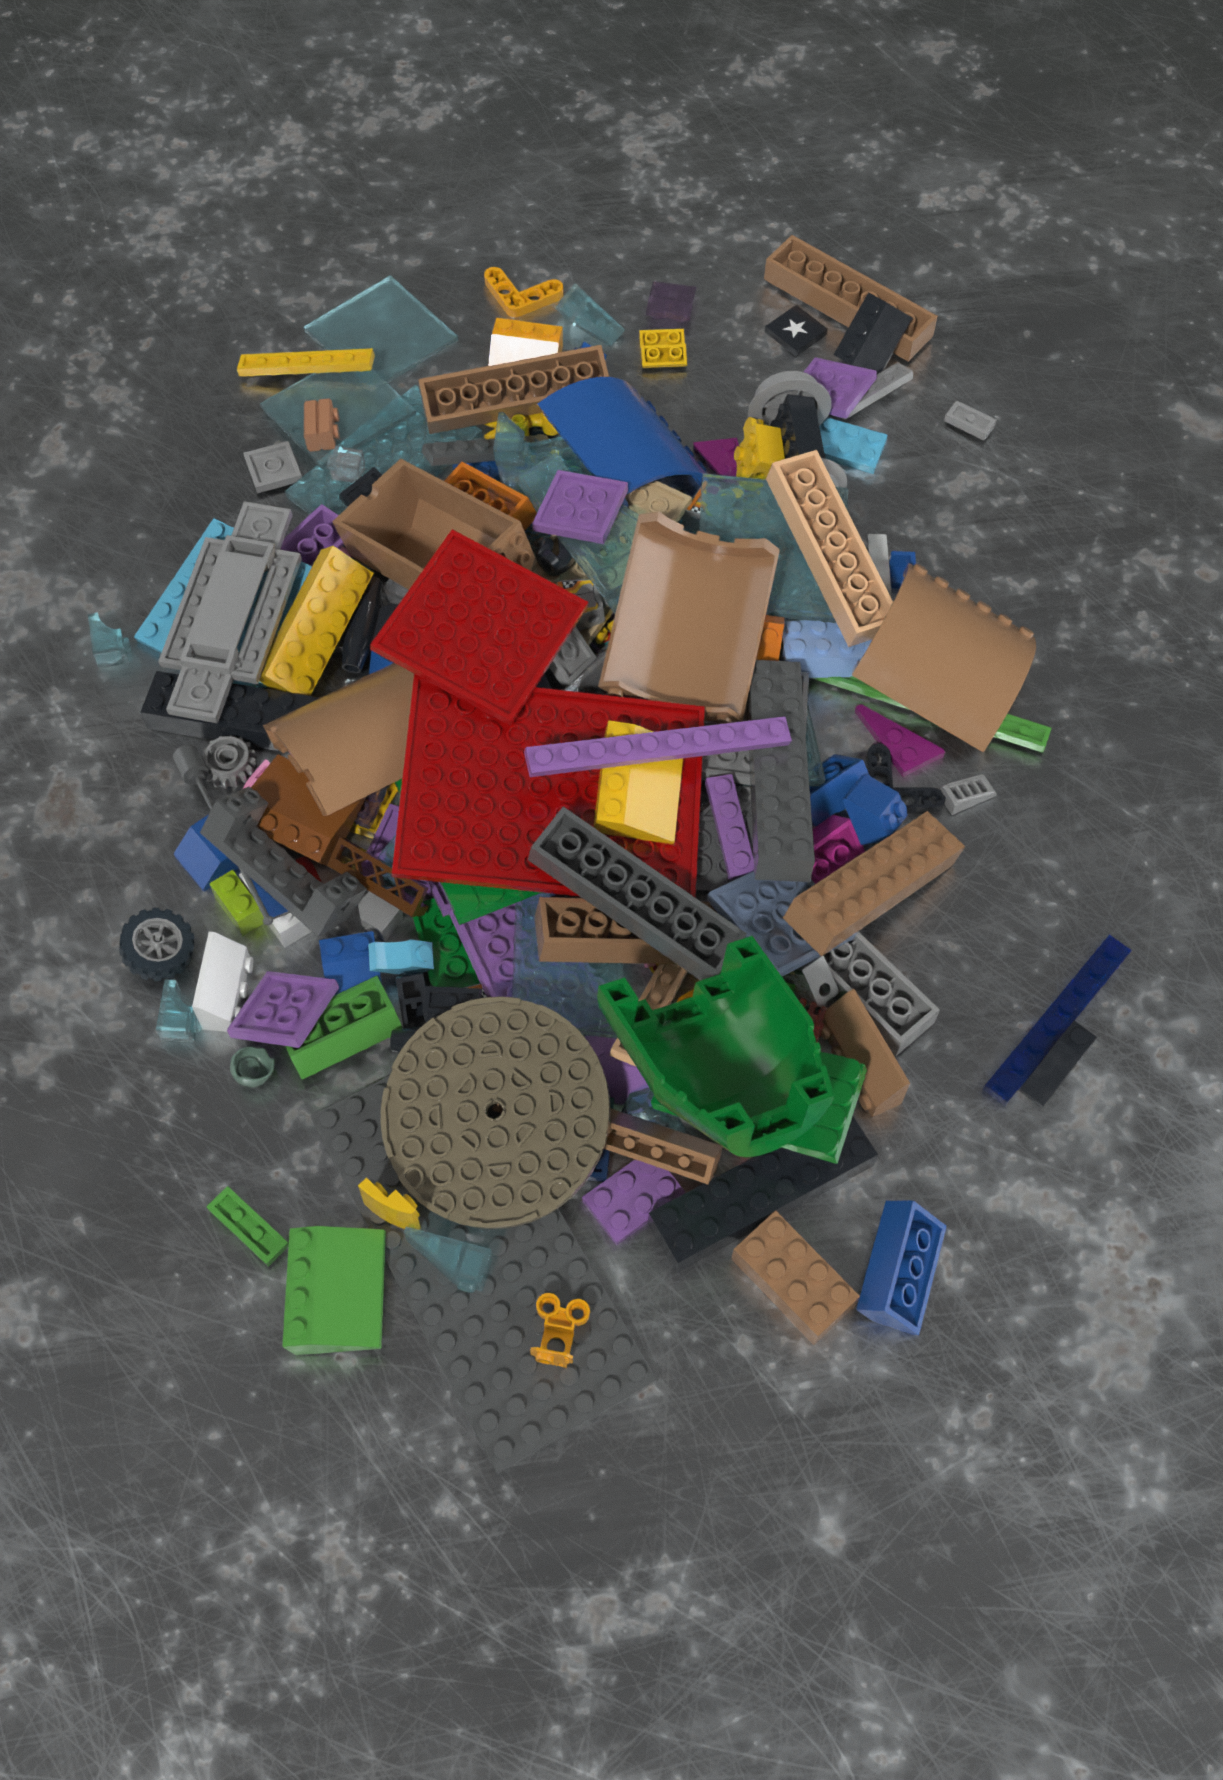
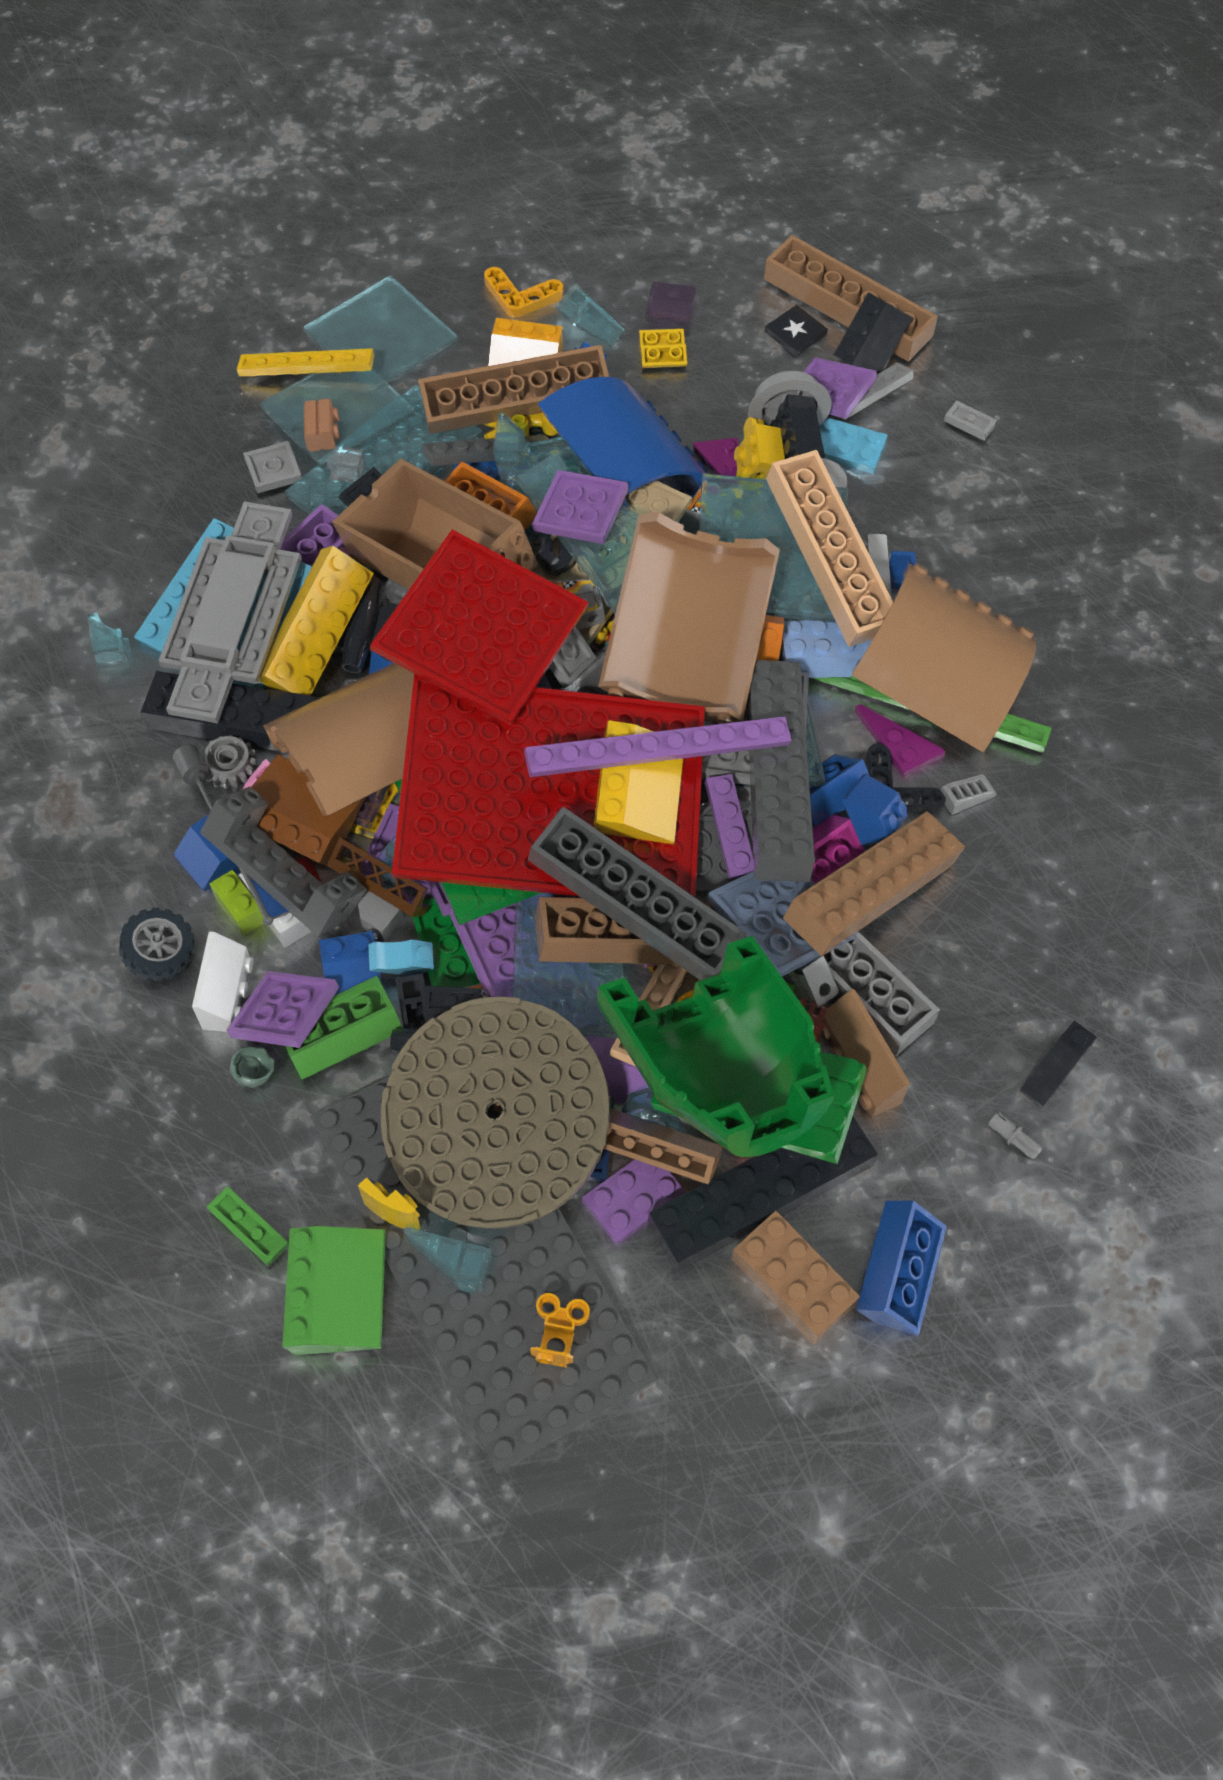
(175, 1019): clear light blue arch -> none
(1014, 1135): none -> light grey axle
(1056, 1020): clear blue plate -> none

